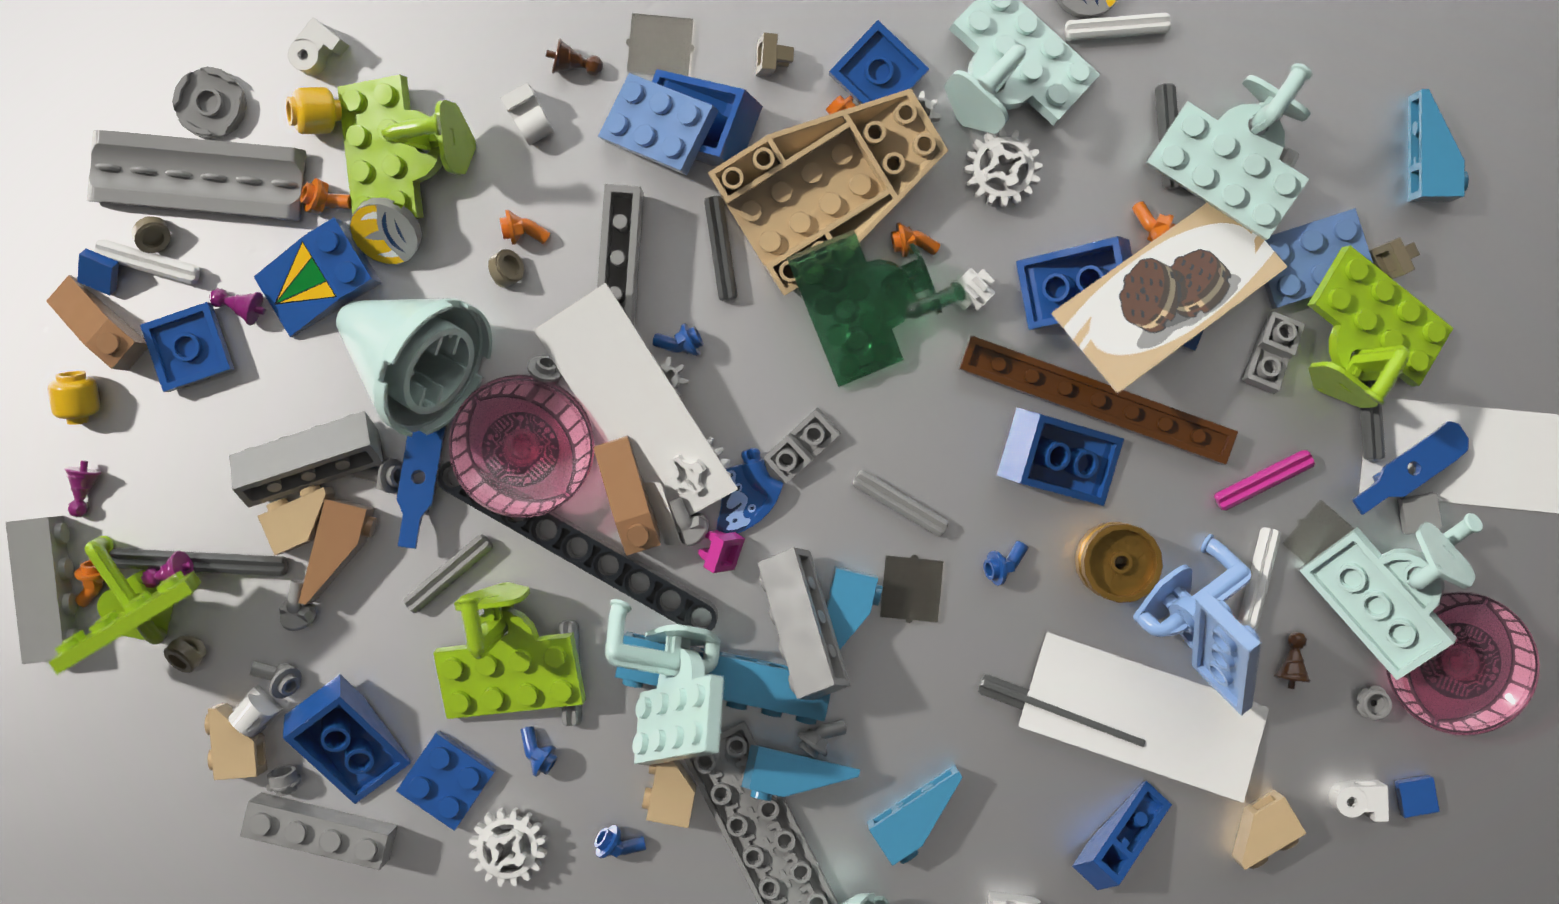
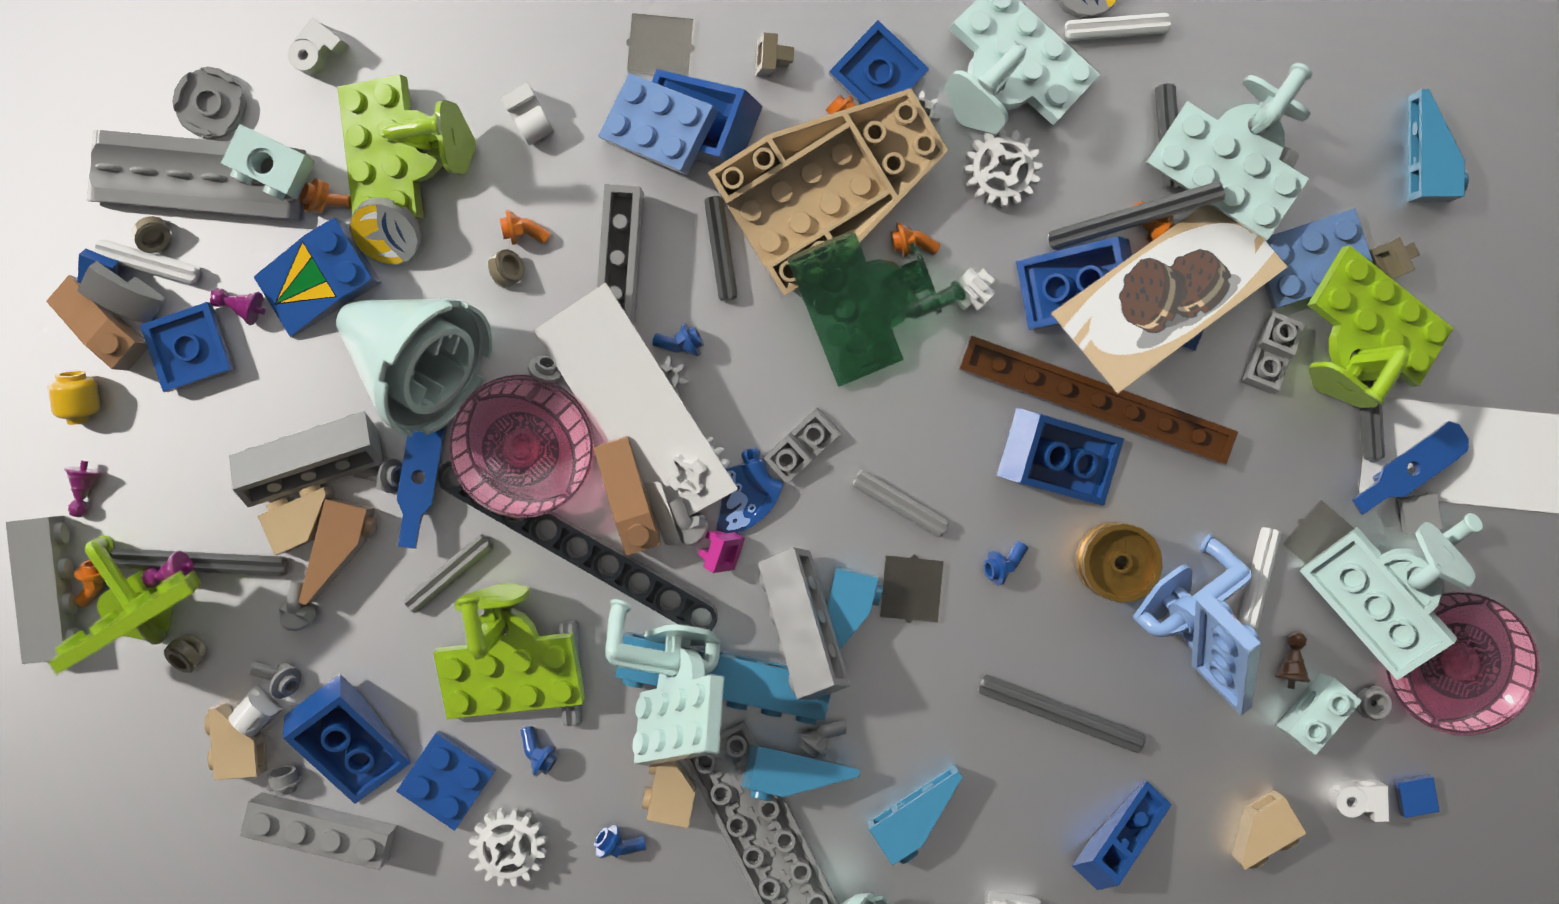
(128, 299): none -> light grey slope
(248, 152): none -> light aqua brick
(313, 110): yellow head -> none
(567, 59): reddish brown piece -> none
(1136, 215): none -> dark grey axle
(1185, 725): white sticker -> none
(1264, 480): dark pink axle -> none
(1318, 713): none -> light aqua brick

